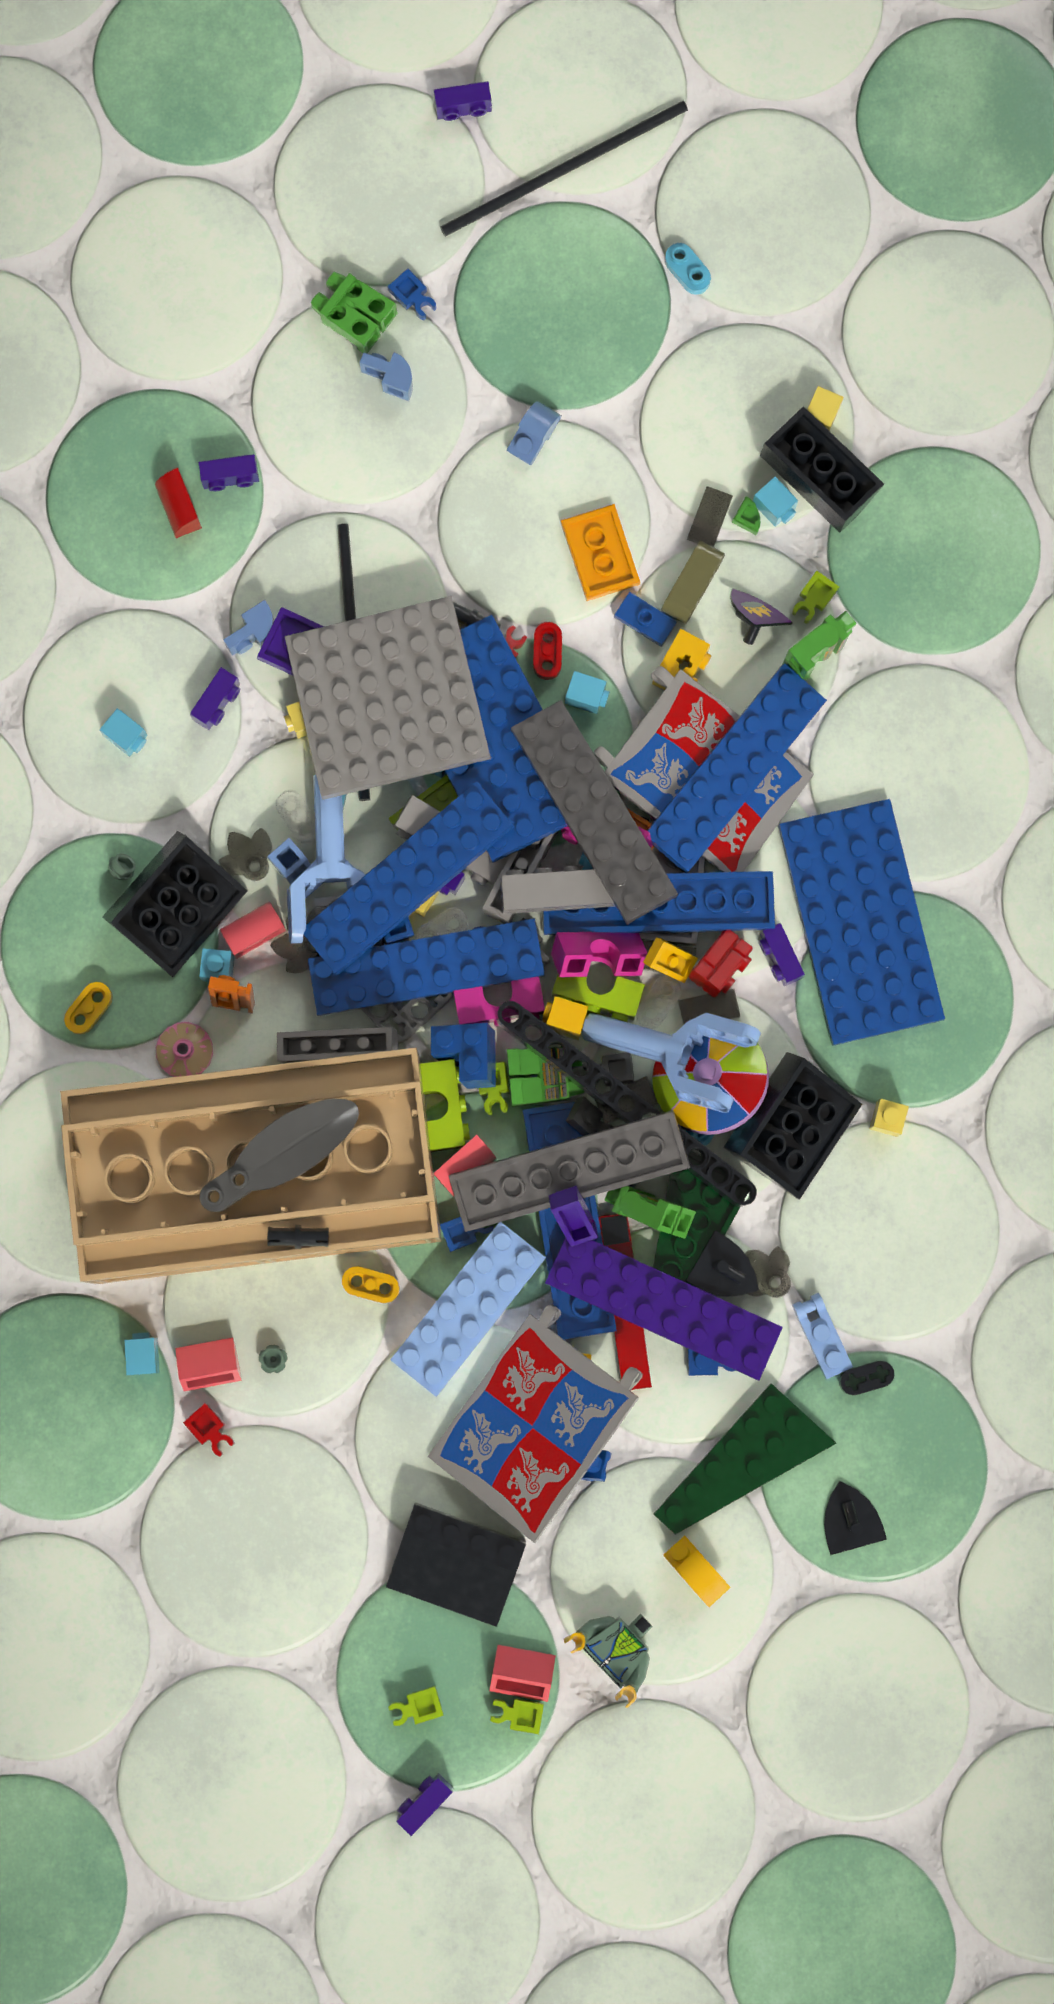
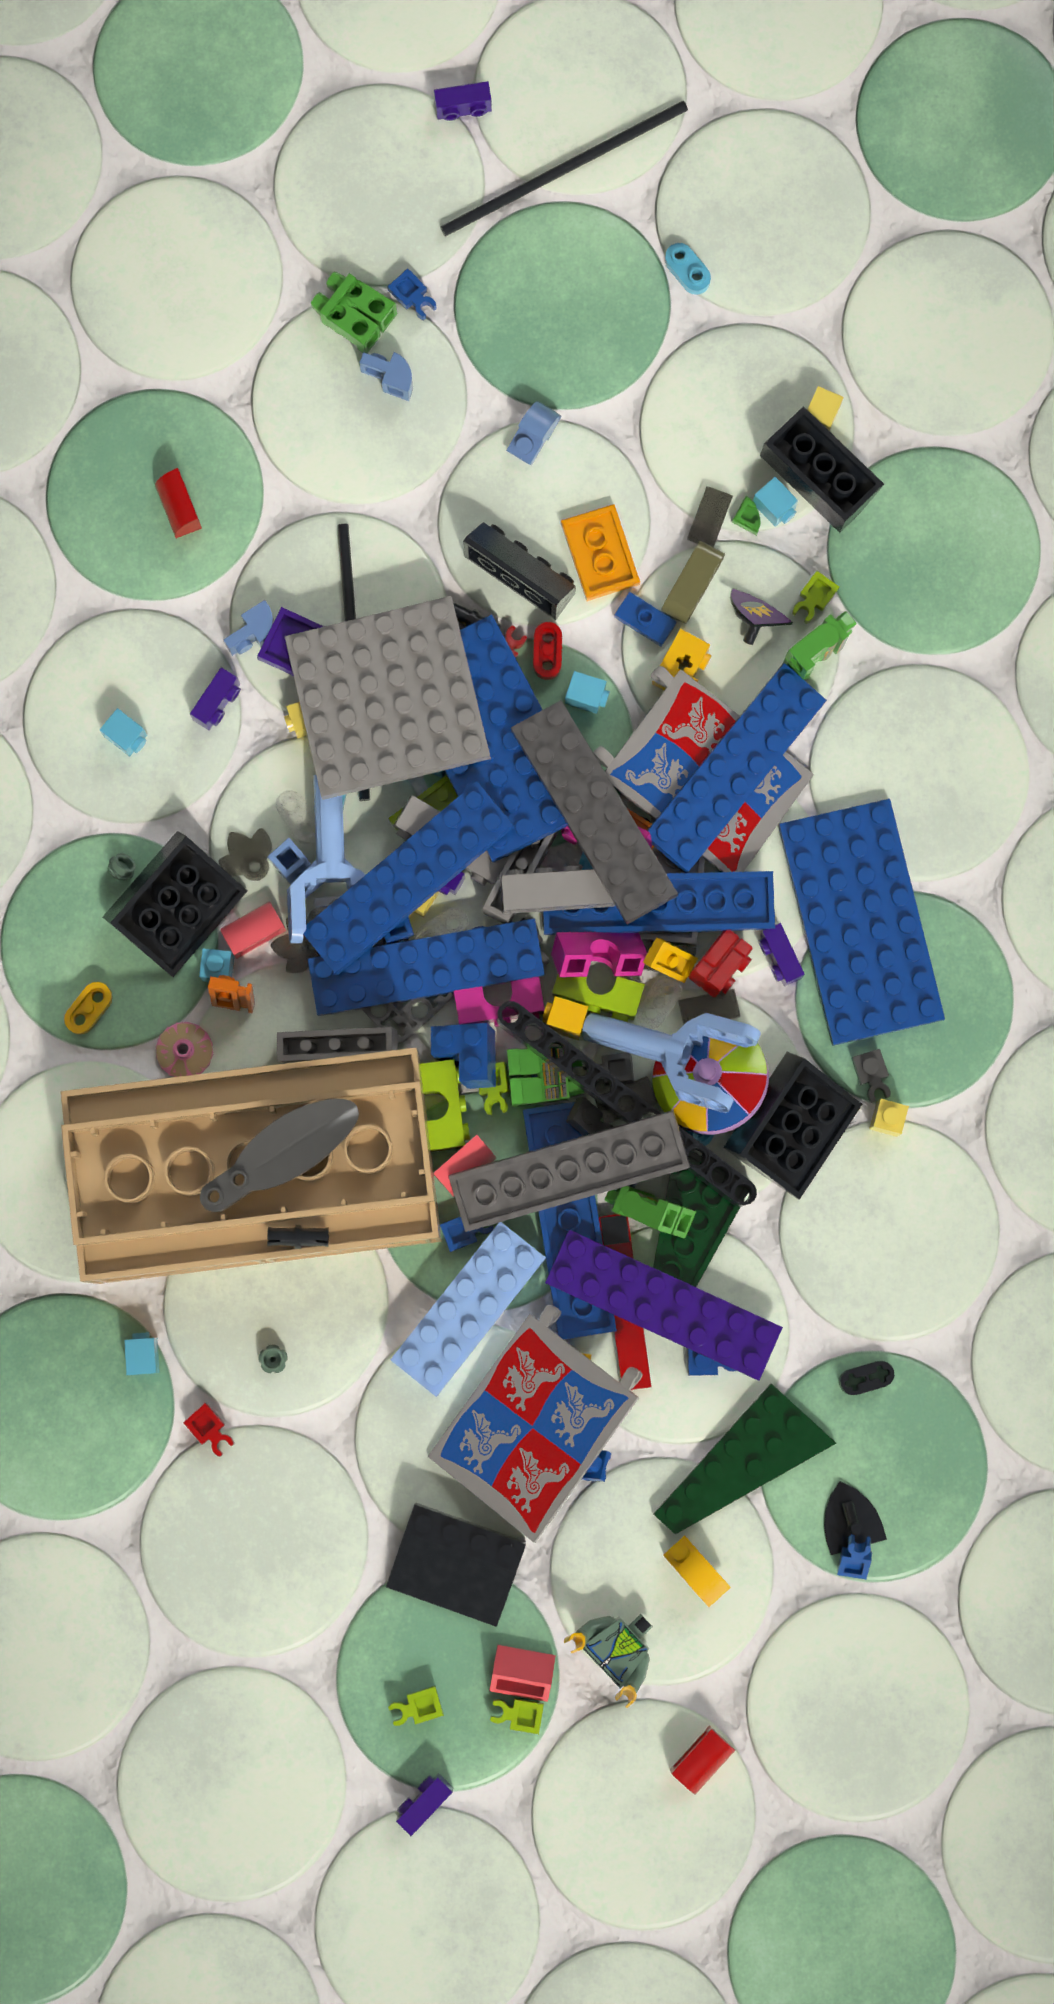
(208, 1364): coral brick -> none
(228, 472): dark purple piece -> none
(371, 1284): yellow plate -> none
(518, 569): none -> black slope
(573, 1216): dark purple piece -> none
(702, 1760): none -> red brick
(723, 1269): black shield -> none
(768, 1268): clear smoke plate -> none
(822, 1337): light blue plate -> none
(855, 1559): none -> blue plate
(871, 1069): none -> dark grey plate

